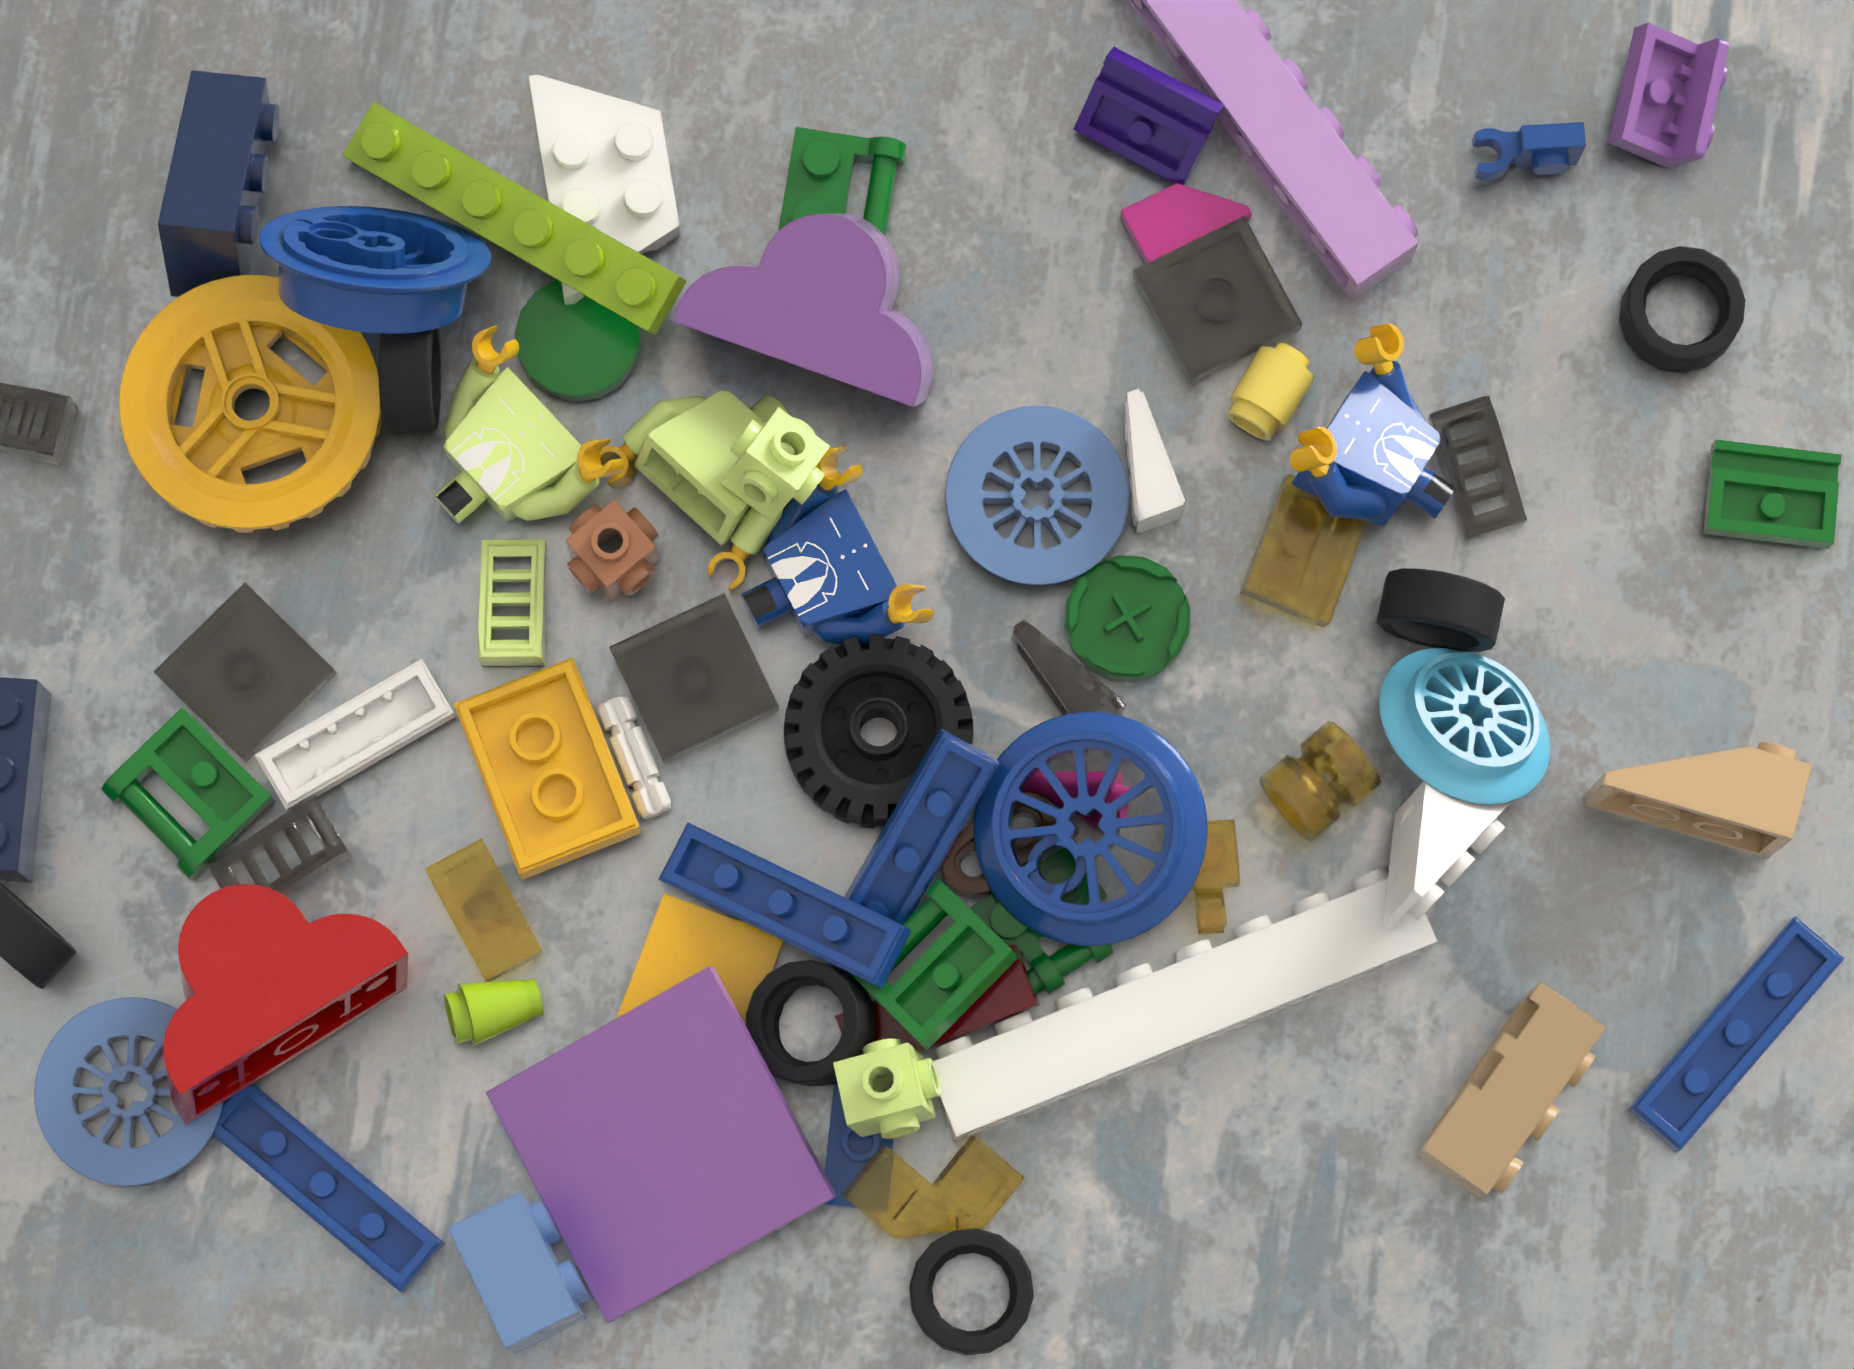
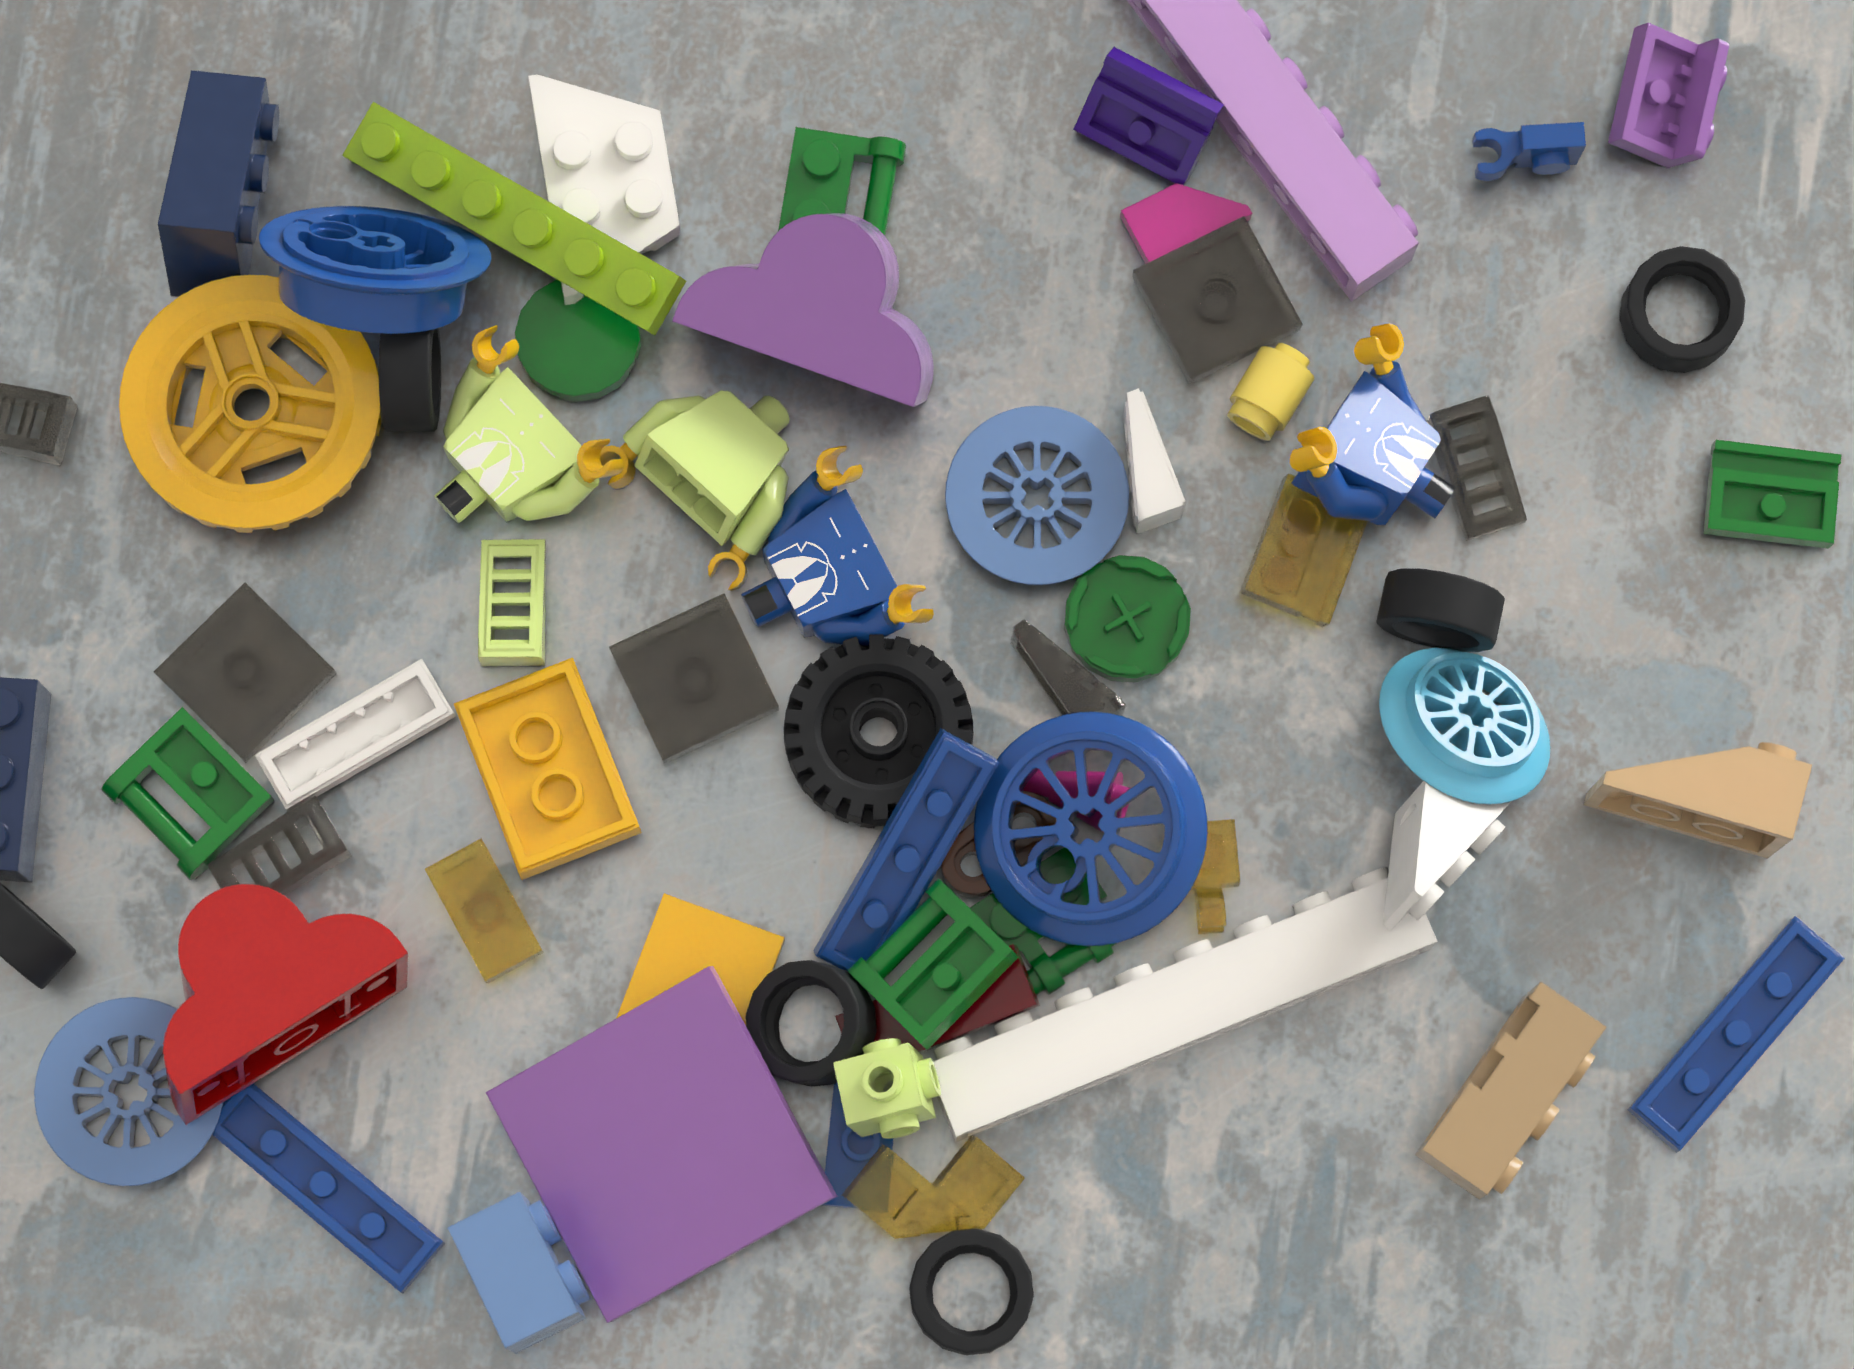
(491, 1008): lime cone -> none
(614, 572): nougat brick -> none
(634, 757): white axle -> none
(776, 463): yellowish green brick -> none
(785, 905): blue tile -> none
(1304, 797): clear yellow wheel -> none

